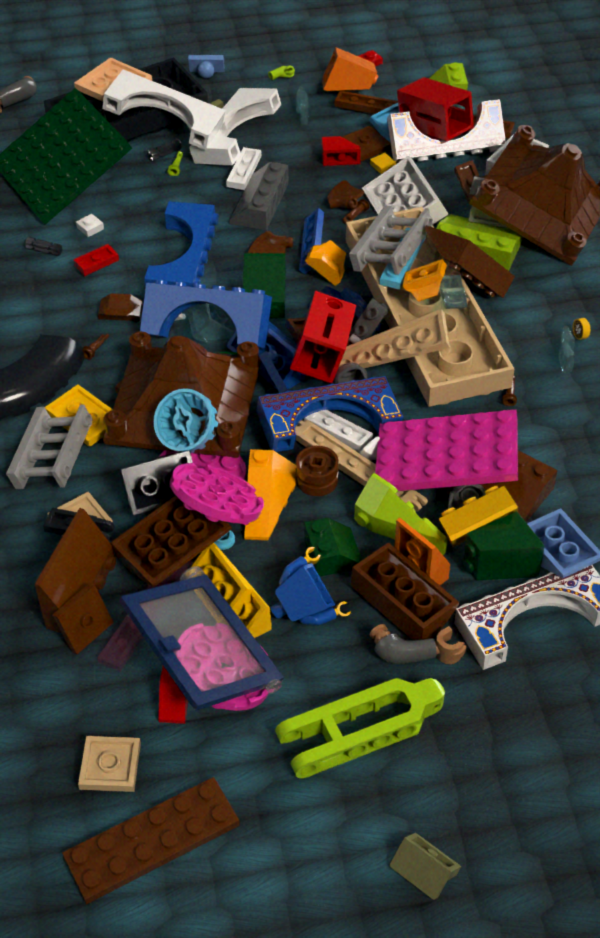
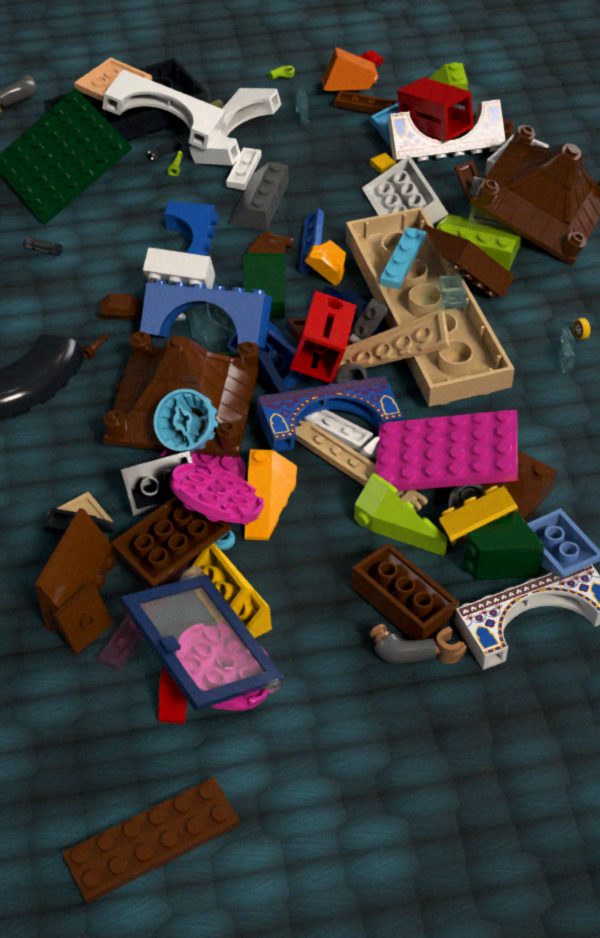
(37, 435): light grey fence -> none
(68, 405): yellow plate -> none
(89, 225): white plate -> none
(96, 259): red plate -> none
(109, 763): tan plate -> none
(178, 267): none -> white brick
(206, 64): medium blue tile -> none
(304, 594): blue torso -> none
(317, 470): reddish brown wheel -> none
(334, 545): dark green slope -> none
(339, 151): red slope -> none
(340, 749): lime piece -> none
(344, 196): reddish brown arm -> none
(362, 205): reddish brown piece -> none
(370, 141): reddish brown plate -> none
(381, 228): light grey fence -> none
(421, 552): orange slope -> none
(424, 865): olive panel -> none
(425, 280): light orange slope -> none
(509, 398): reddish brown piece -> none

